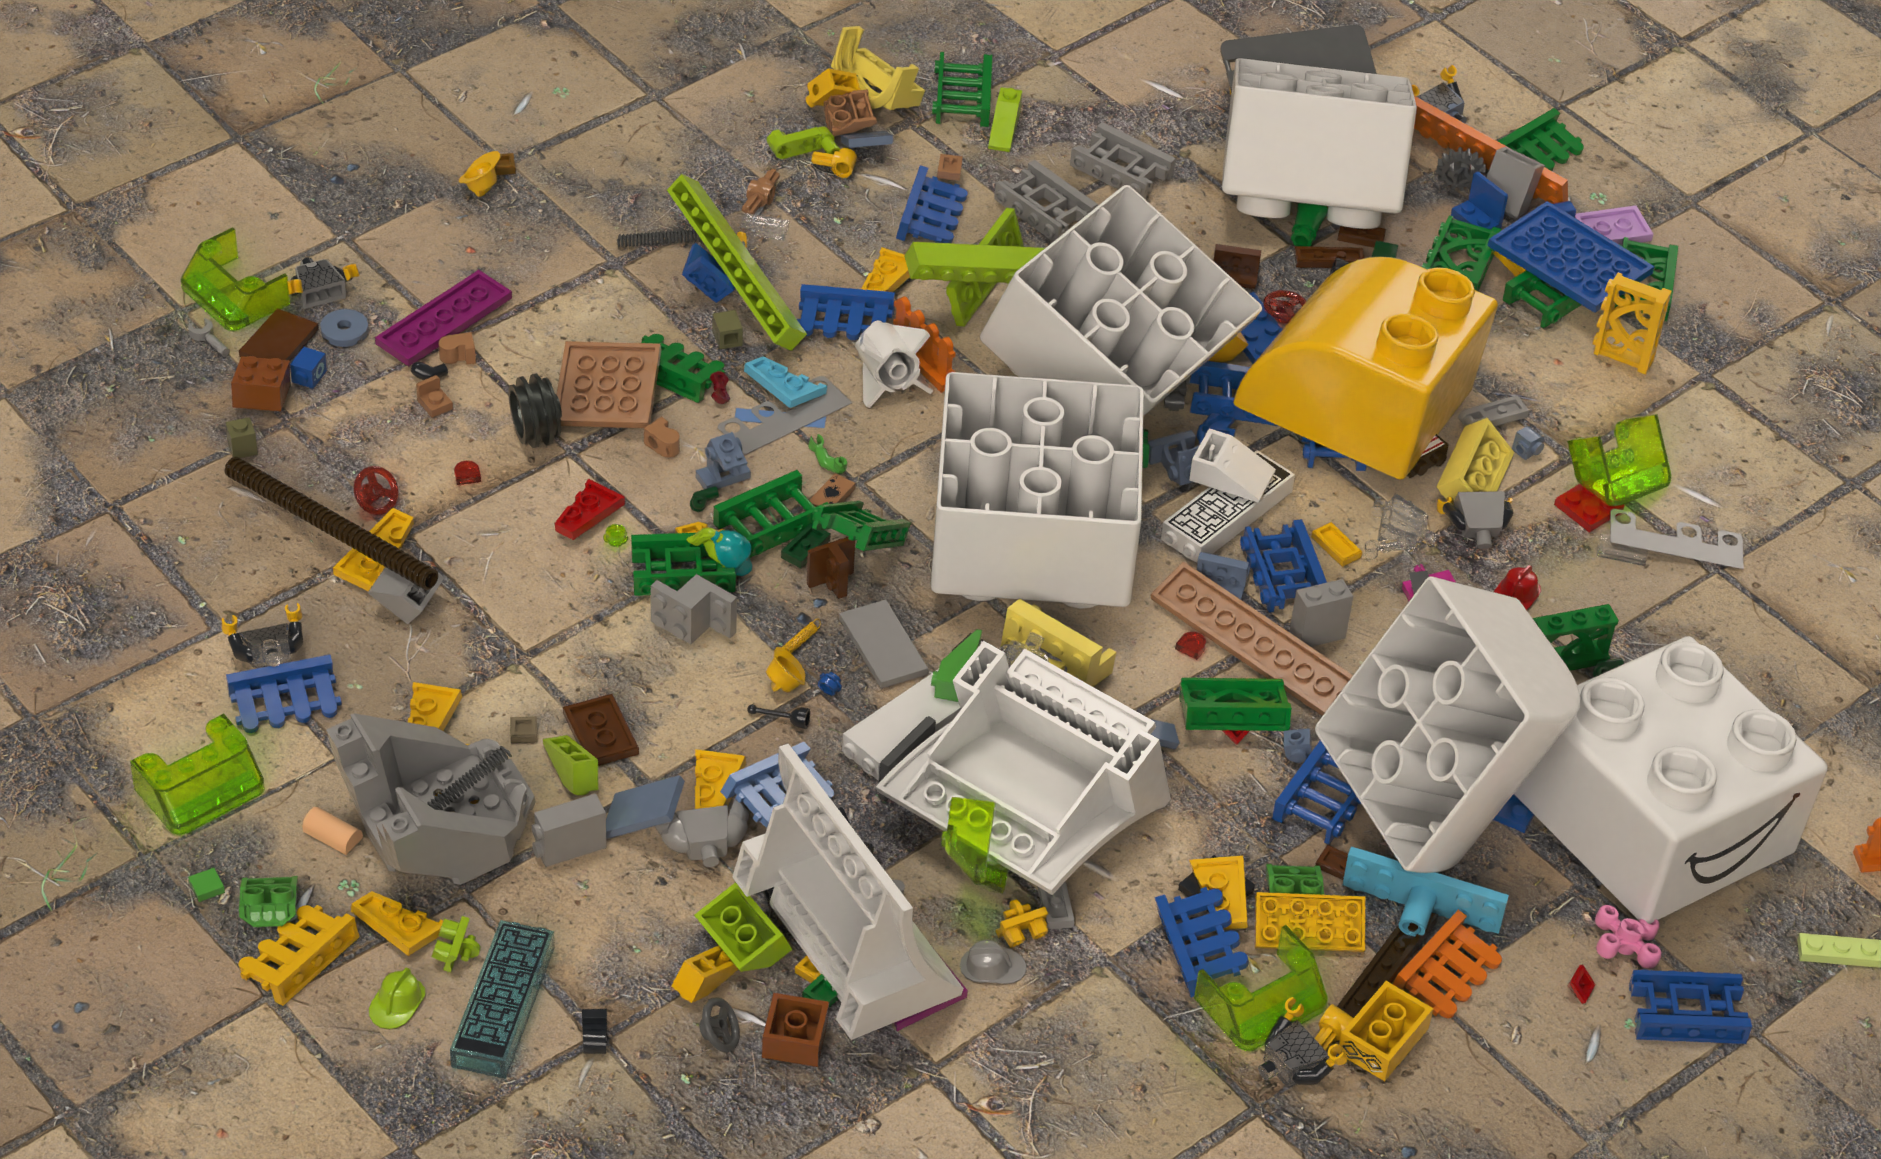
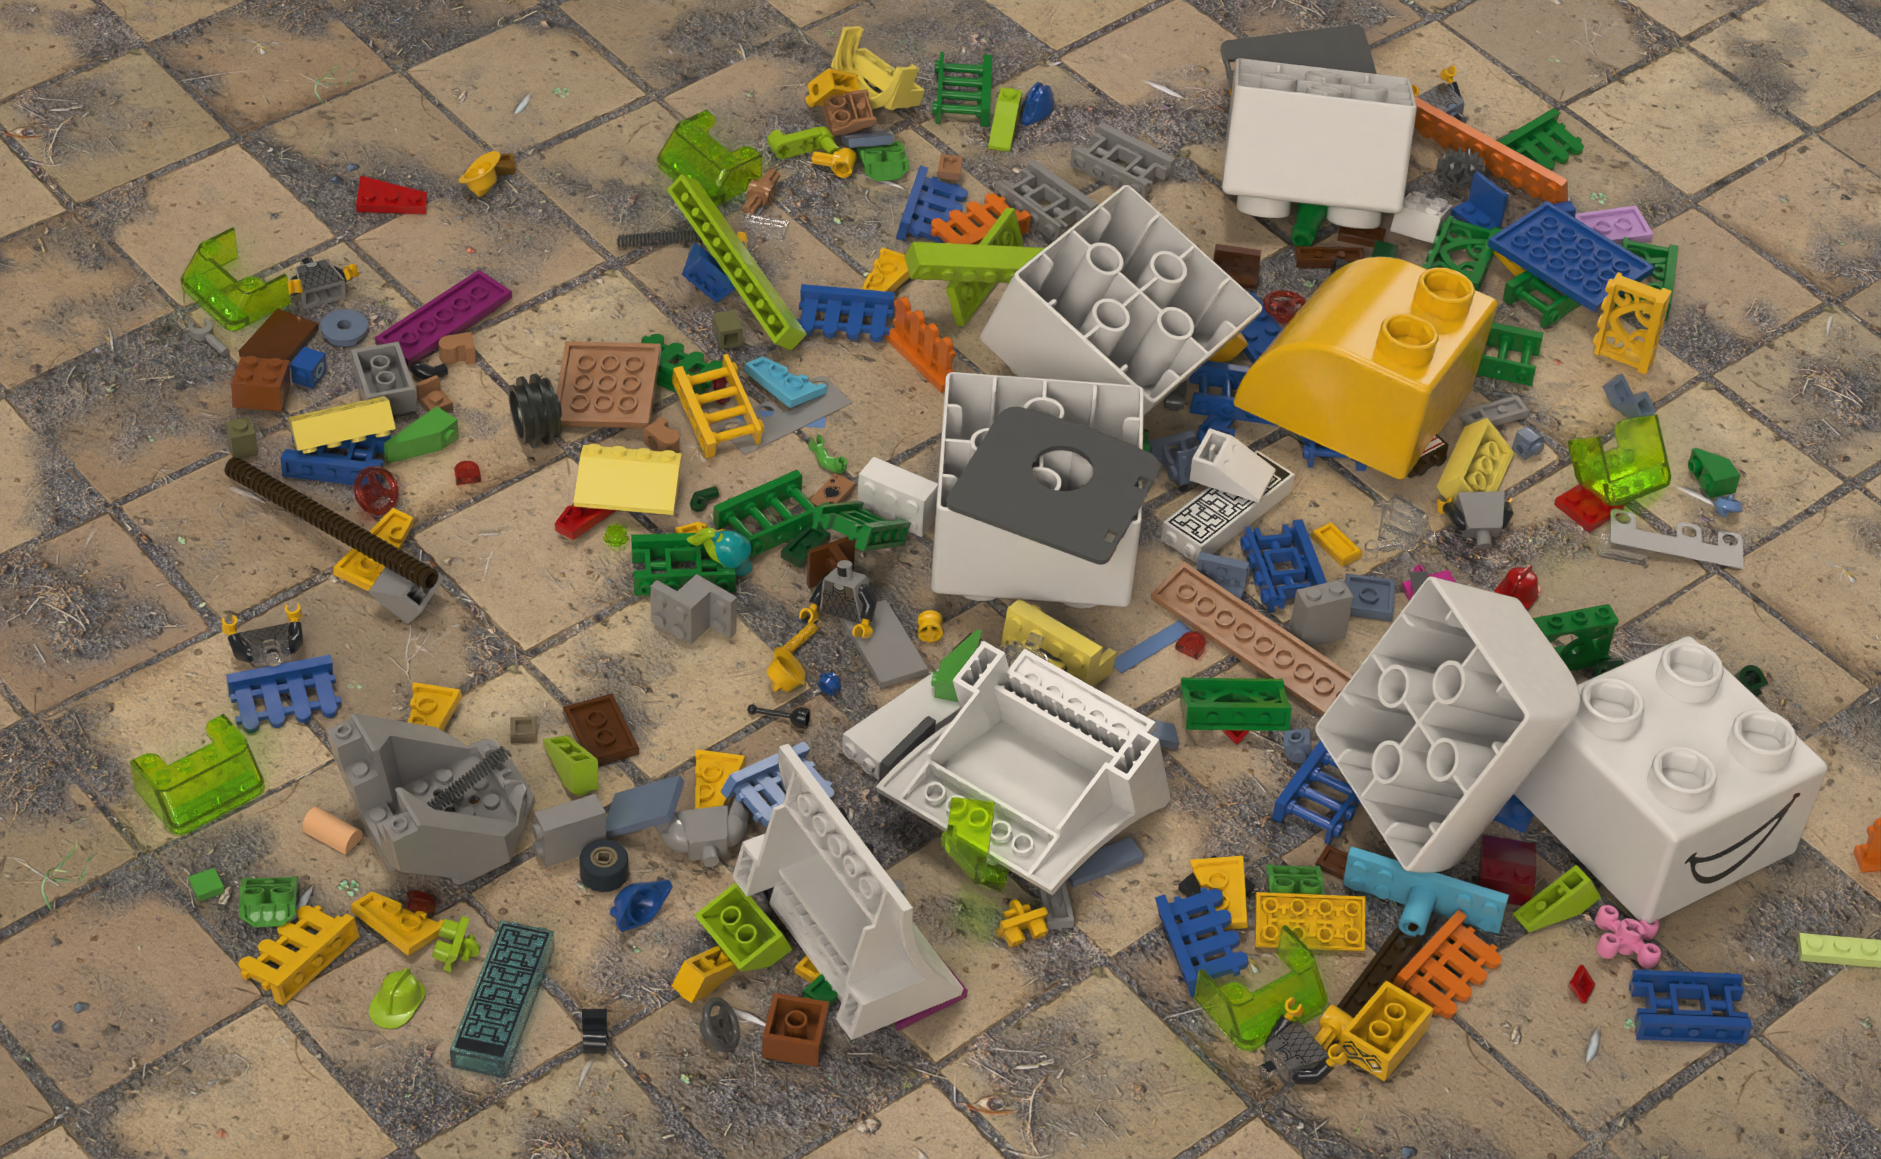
(335, 467): none -> blue fence
(342, 423): none -> light yellow slope
(384, 372): none -> light grey brick
(386, 197): none -> red wing
(420, 901): none -> clear red tile
(425, 435): none -> bright green slope
(604, 865): none -> black wheel
(628, 479): none -> light yellow slope
(639, 903): none -> blue hat
(701, 421): none -> yellow fence
(702, 158): none -> clear neon green windscreen
(723, 455): sand blue tile -> none
(844, 596): none -> torso
(884, 161): none -> bright green slope
(890, 359): white brick -> none
(898, 495): none -> white brick
(930, 626): none -> yellow wheel
(980, 214): none -> orange fence
(992, 964): light grey piece -> none
(1005, 494): none -> dark grey door
(1037, 104): none -> blue hat
(1107, 861): none -> sand blue tile
(1150, 646): none -> medium blue sticker
(1371, 596): none -> sand blue tile
(1421, 217): none -> white slope
(1508, 868): none -> dark red slope
(1514, 339): none -> green fence
(1517, 177): light grey brick -> none
(1559, 901): none -> lime slope
(1625, 401): none -> sand blue slope
(1713, 473): none -> green slope
(1727, 505): none -> medium blue hat
(1752, 679): none -> dark green plate

